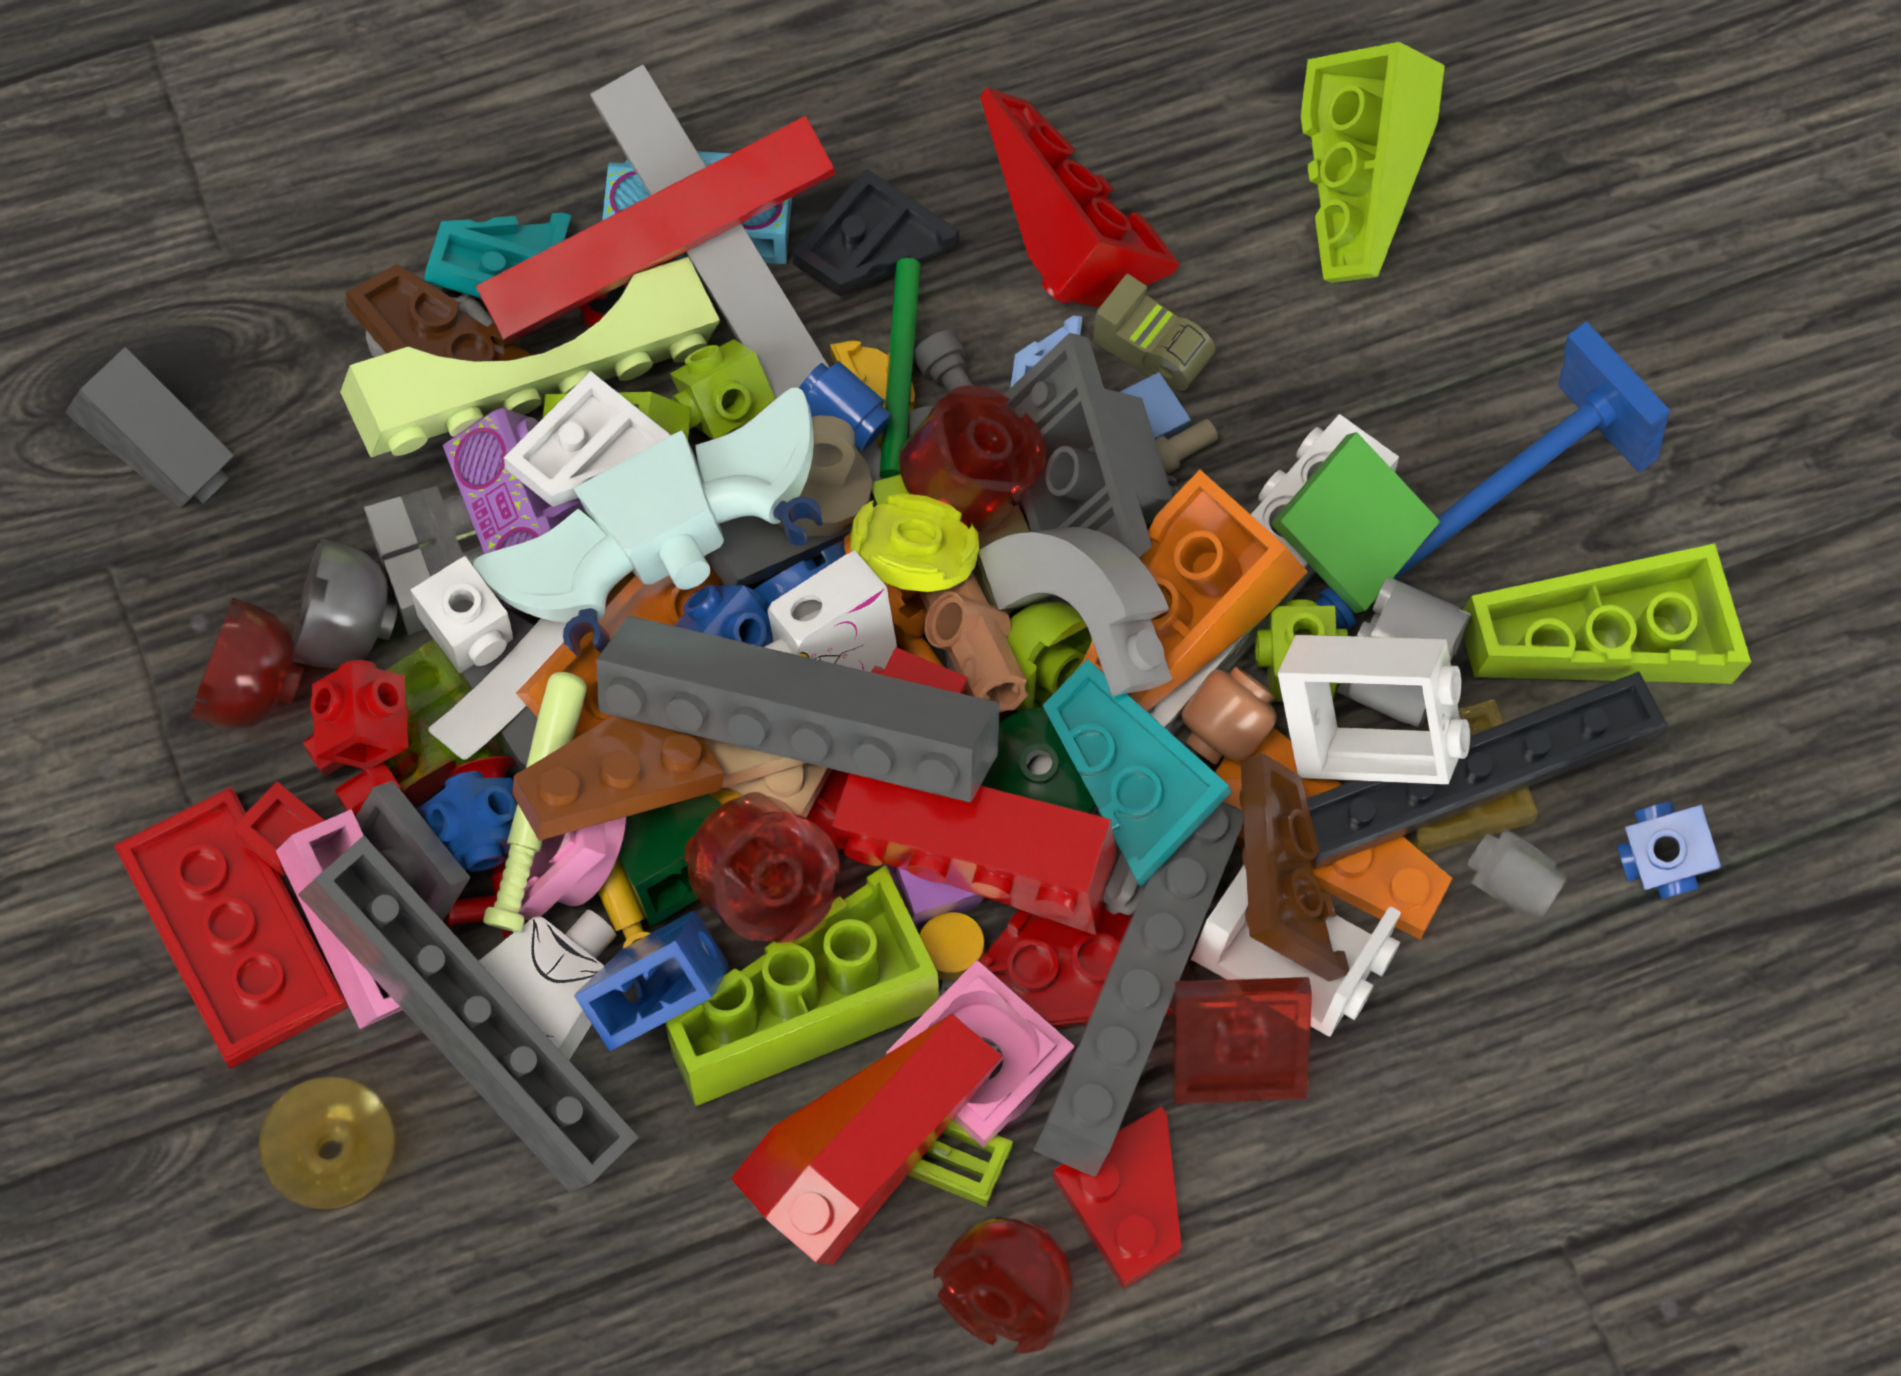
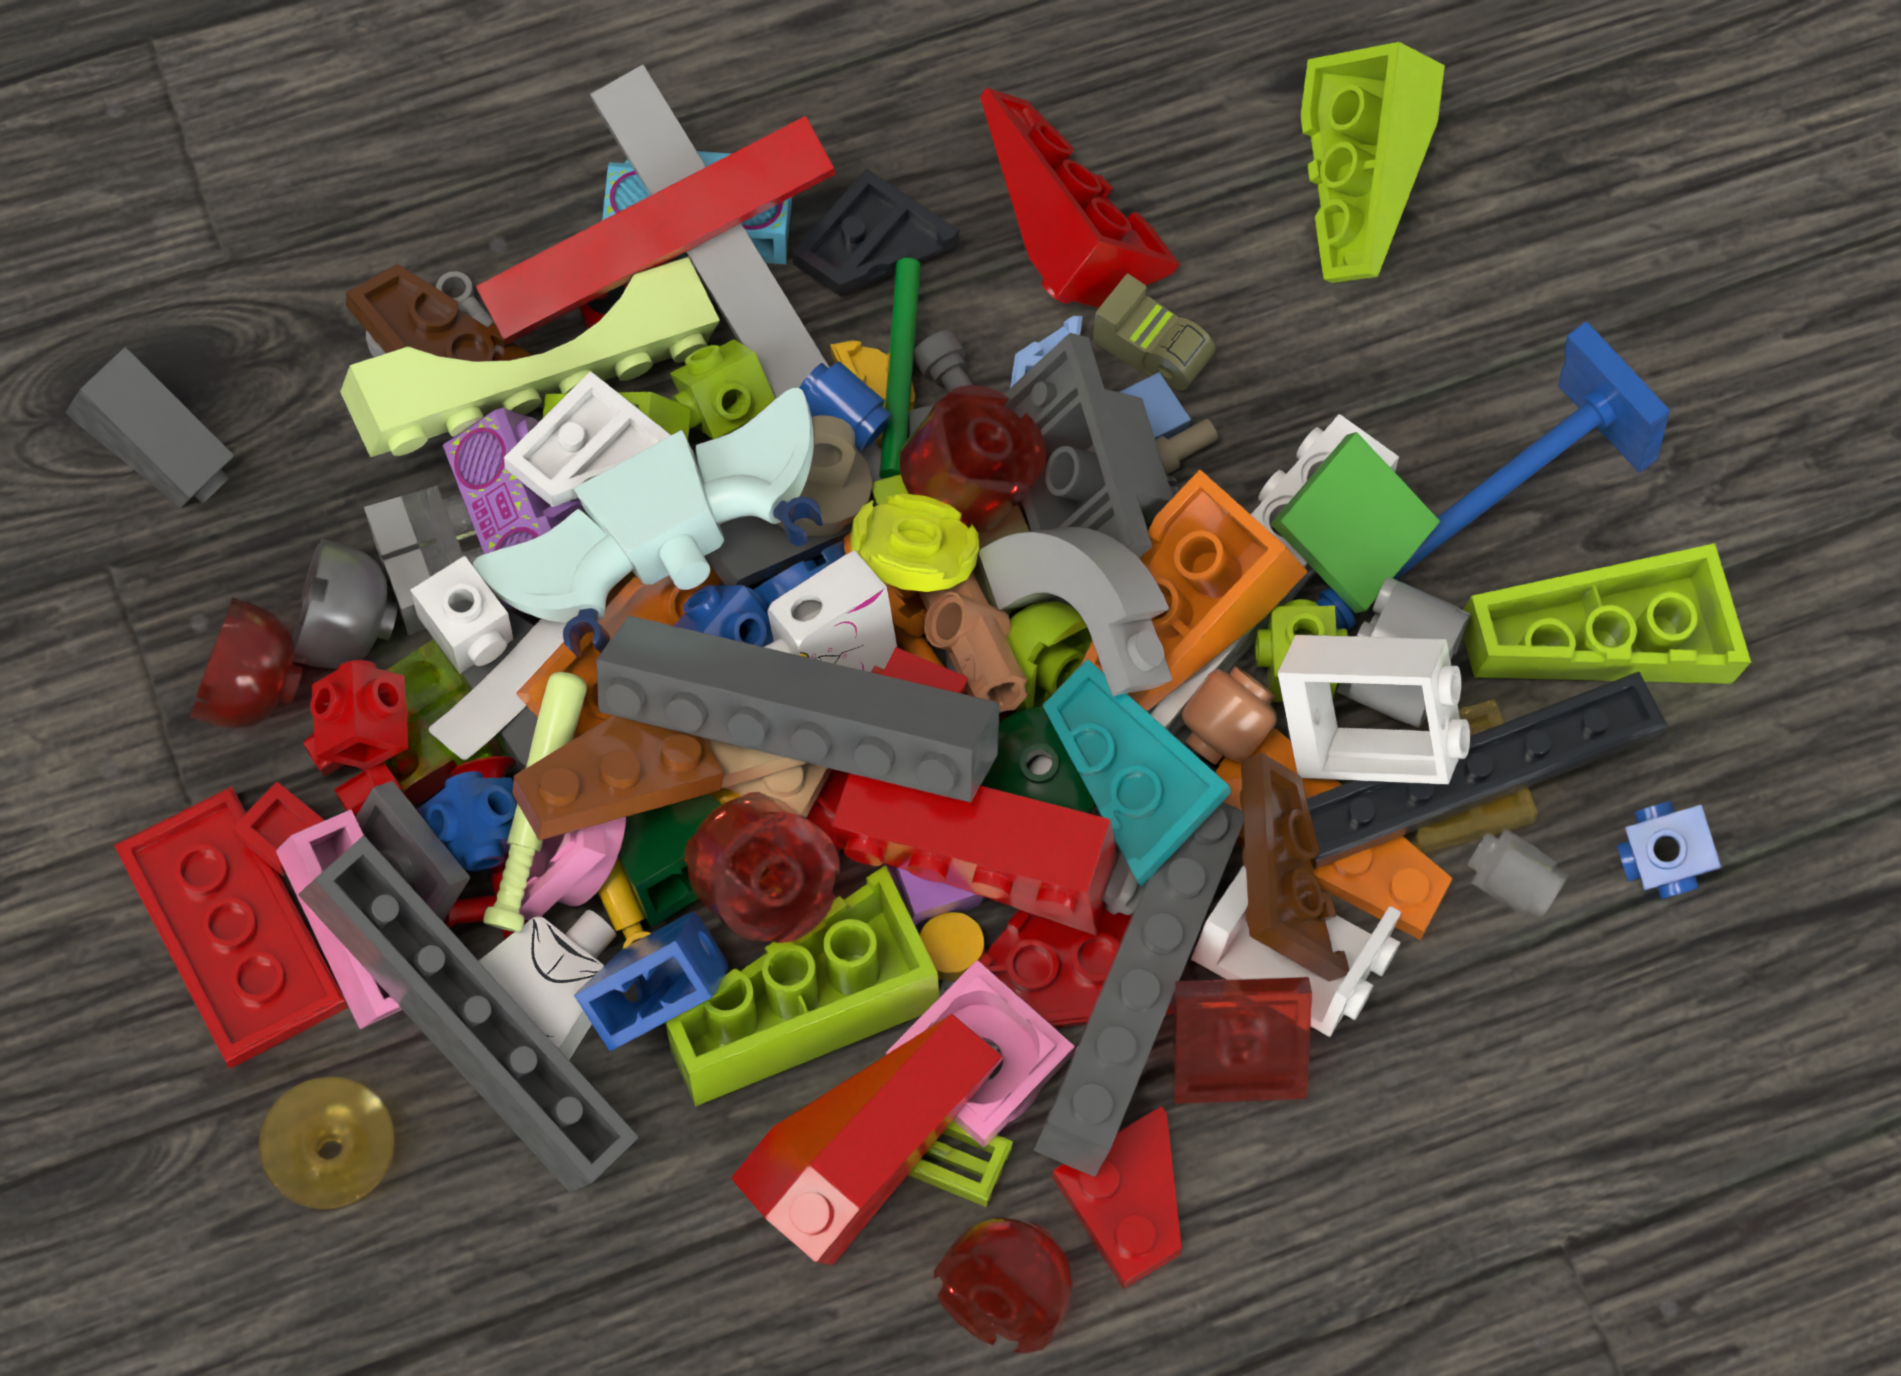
(476, 251): teal wing -> none

